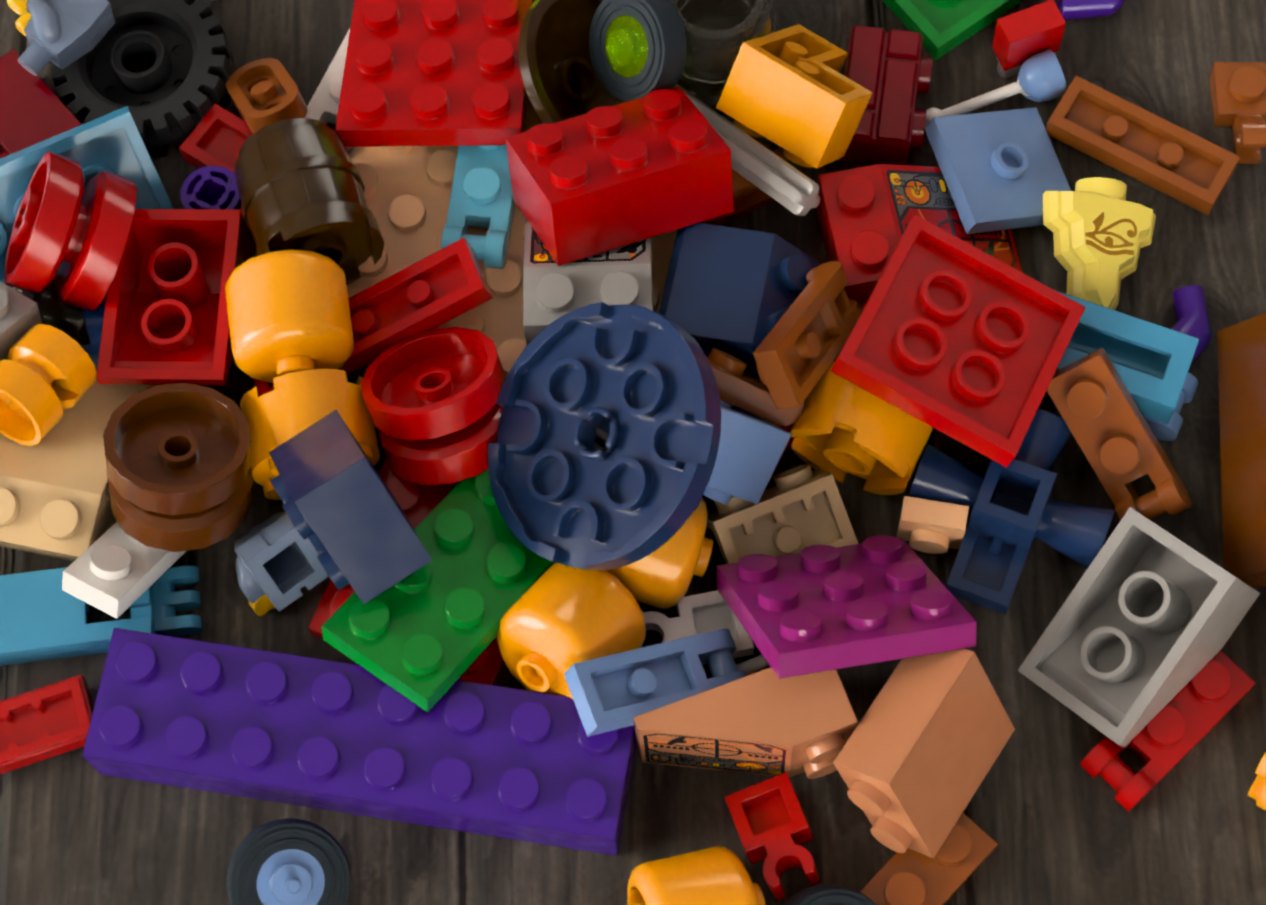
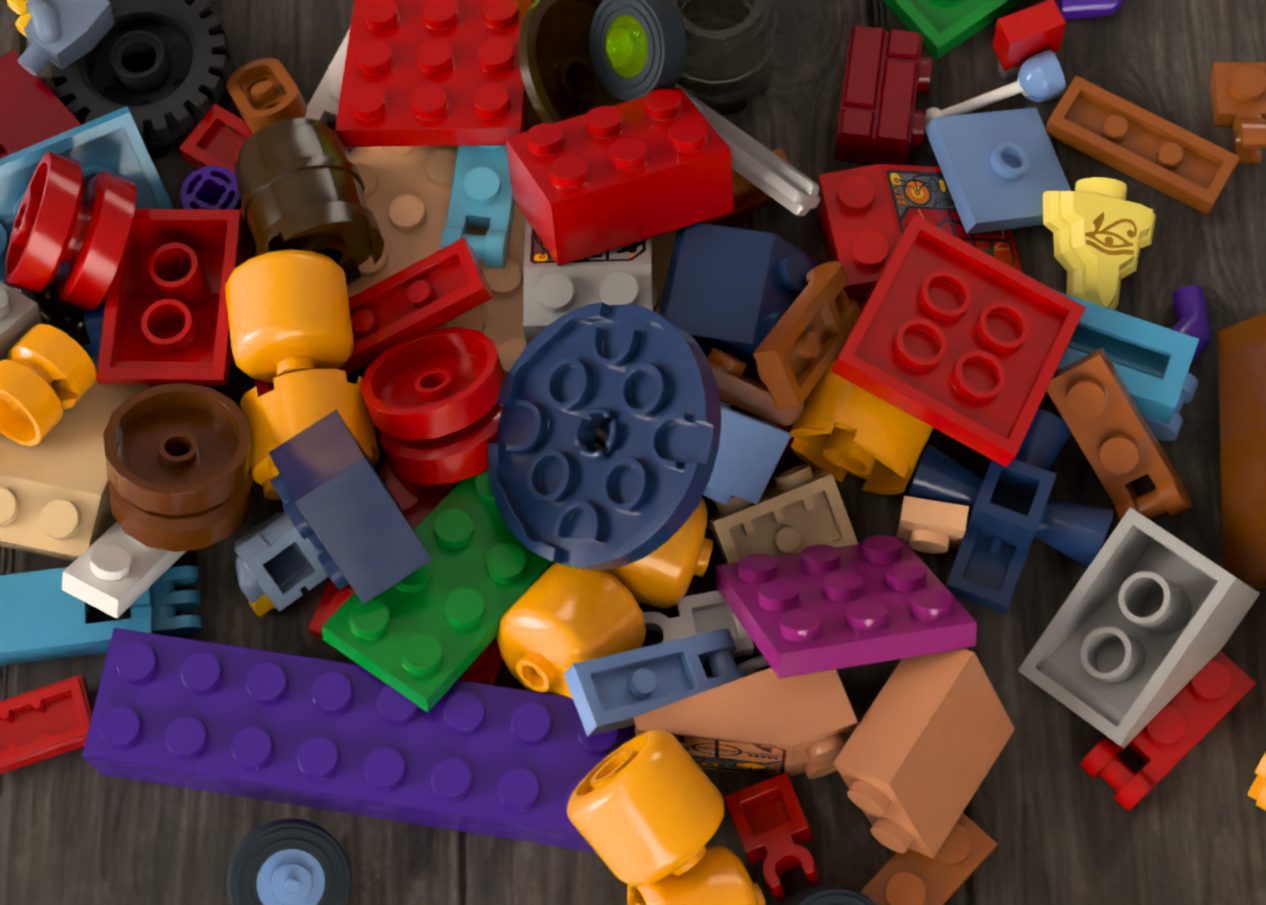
(647, 809): none -> light orange head
(795, 95): light orange brick -> none

